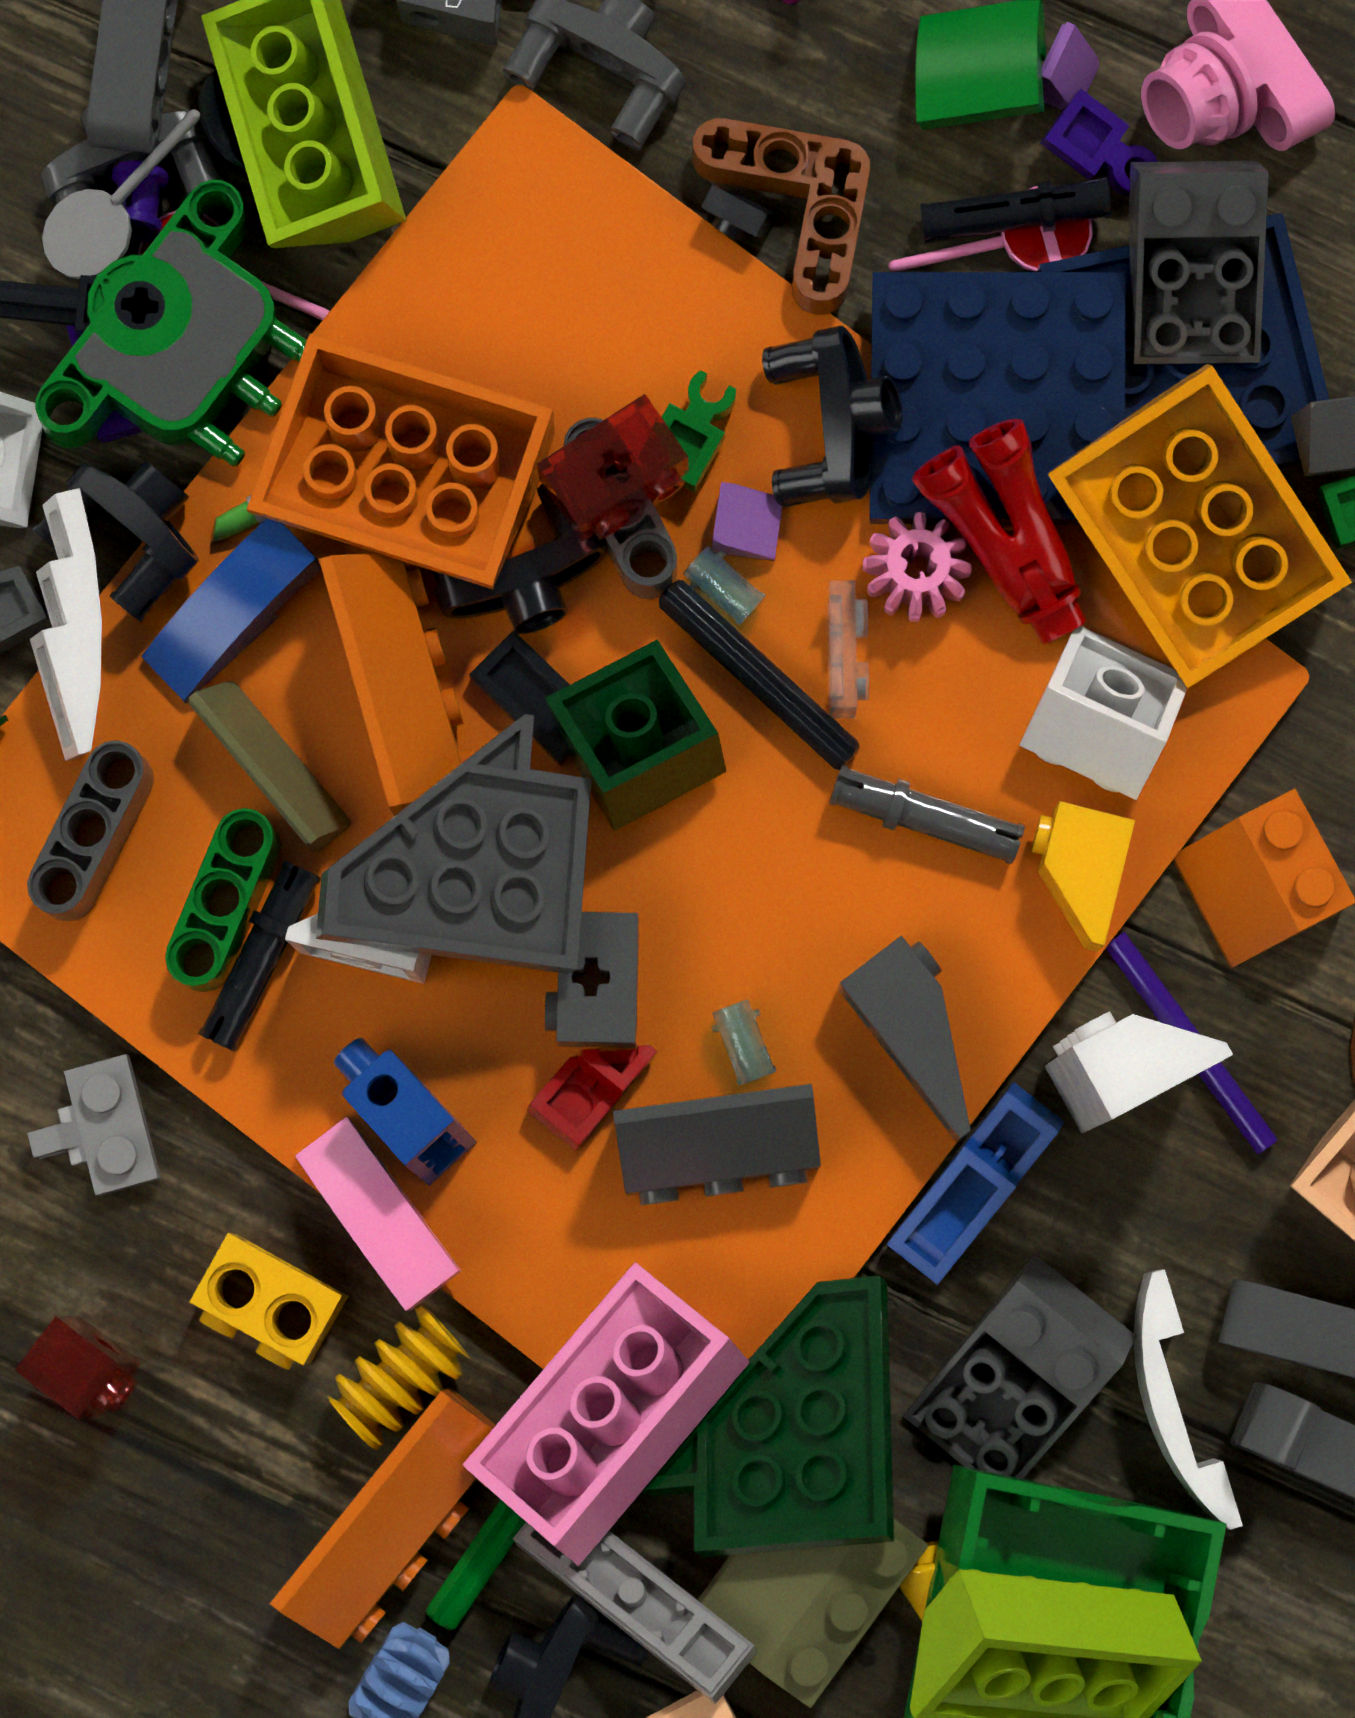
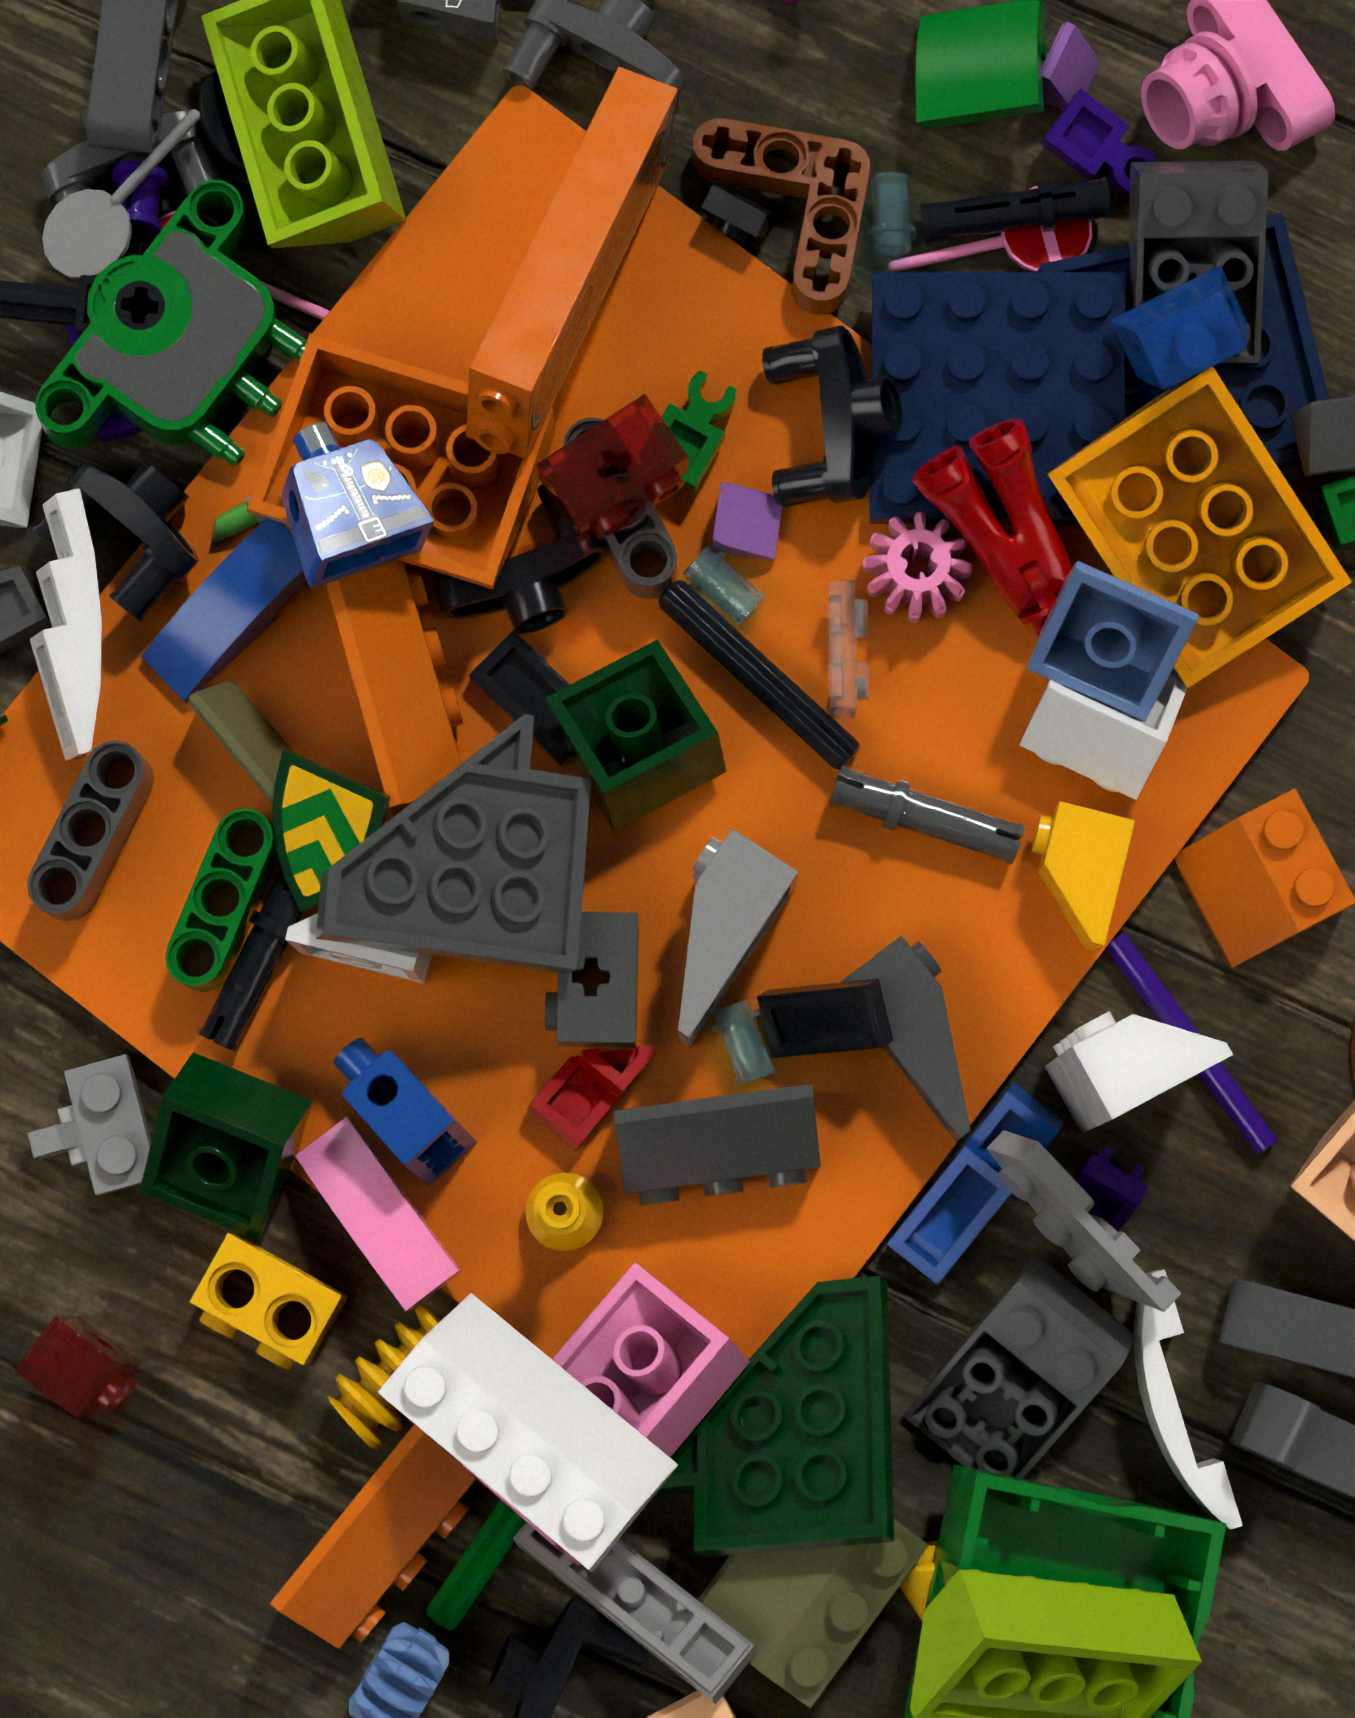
(224, 1145): none -> dark green slope
(319, 821): none -> shield
(349, 507): none -> torso
(528, 1430): none -> white slope
(564, 1211): none -> yellow piece
(570, 264): none -> orange brick
(733, 906): none -> light grey slope
(825, 1018): none -> black tile
(890, 215): none -> clear light blue pin
(1097, 1250): none -> light grey wing
(1111, 640): none -> medium blue slope
(1112, 1190): none -> dark purple tile
(1183, 330): none -> blue torso

